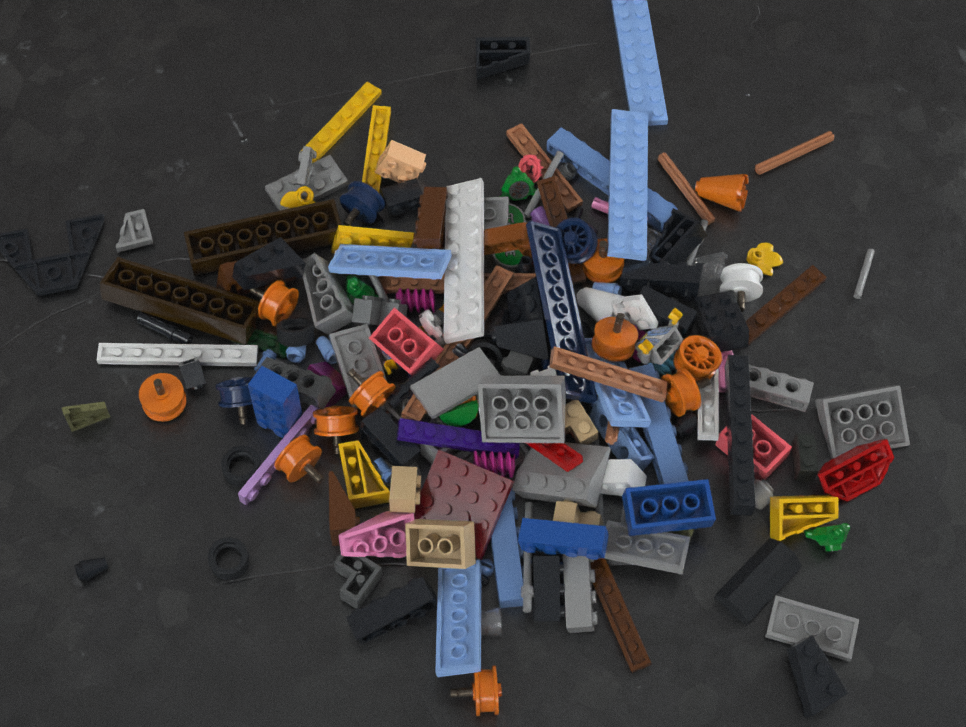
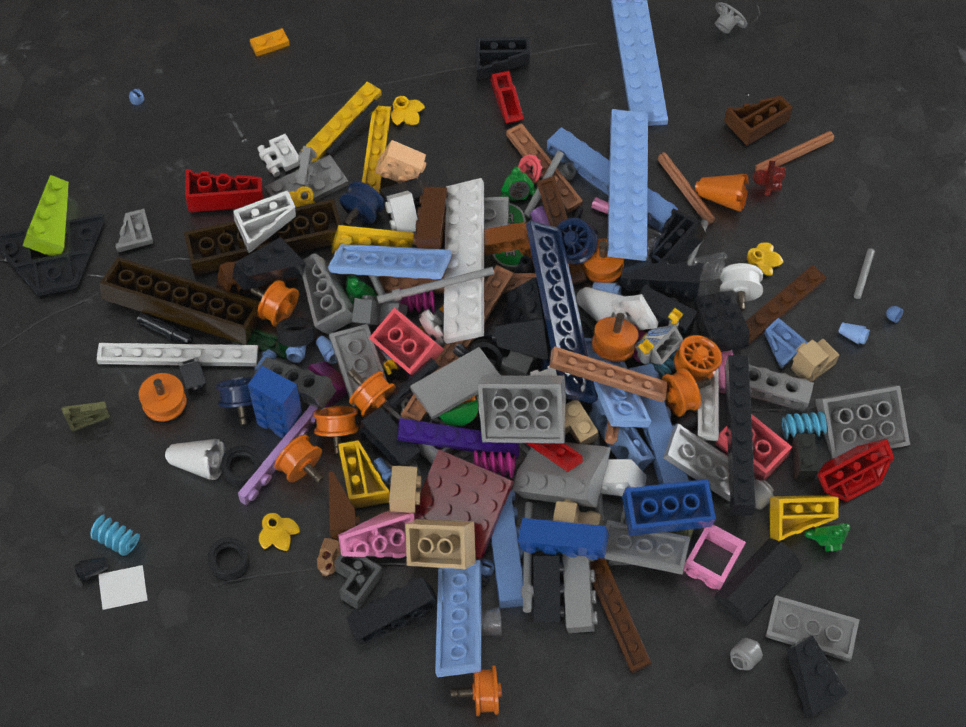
(48, 224): none -> lime wedge
(114, 537): none -> medium azure piece
(122, 587): none -> white sticker
(134, 99): none -> medium blue hinge
(198, 457): none -> white cone
(220, 191): none -> red wedge
(264, 218): none -> white wedge
(269, 42): none -> light orange plate
(279, 534): none -> yellow plate
(285, 153): none -> white plate
(328, 554): none -> medium nougat rock
(354, 125): none -> black bar
(398, 294): none -> light grey bar
(402, 211): none -> white brick
(408, 112): none -> yellow plate
(506, 97): none -> red slope
(698, 460): none -> light grey plate
(723, 540): none -> bright pink window
(727, 20): none -> light grey wheel
(746, 654): none -> light grey head
(758, 119): none -> reddish brown wedge
(772, 177): none -> clear red hips
(783, 342): none -> medium blue wing
(803, 424): none -> medium azure piece
(813, 359): none -> tan brick
(856, 333): none -> light blue cone
(894, 313): none -> medium blue hinge

